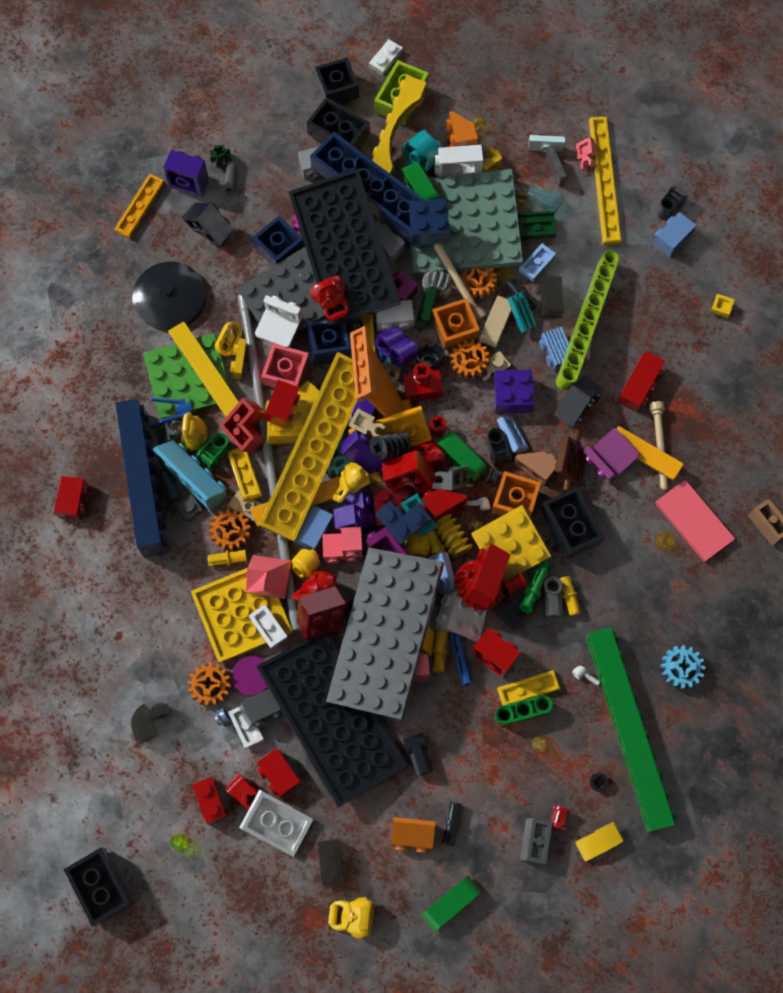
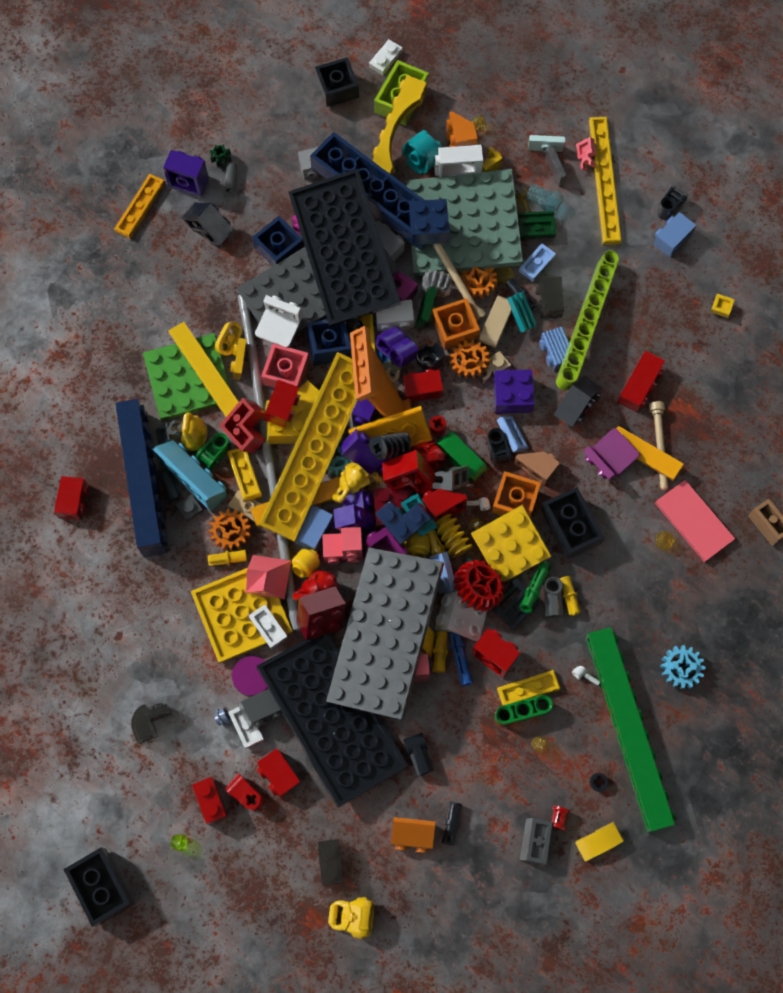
(169, 295): black dish -> none
(181, 410): blue plant -> none
(200, 683): orange gear -> none
(276, 823): white plate -> none
(329, 295): red piece -> none
(335, 118): black brick -> none
(363, 422): tan plate -> none
(418, 181): green beam -> none
(421, 379): red bush -> none
(451, 903): green beam -> none
(487, 575): red brick -> none
(492, 476): black bush -> none
(514, 584): red bush -> none
(571, 460): reddish brown plate -> none

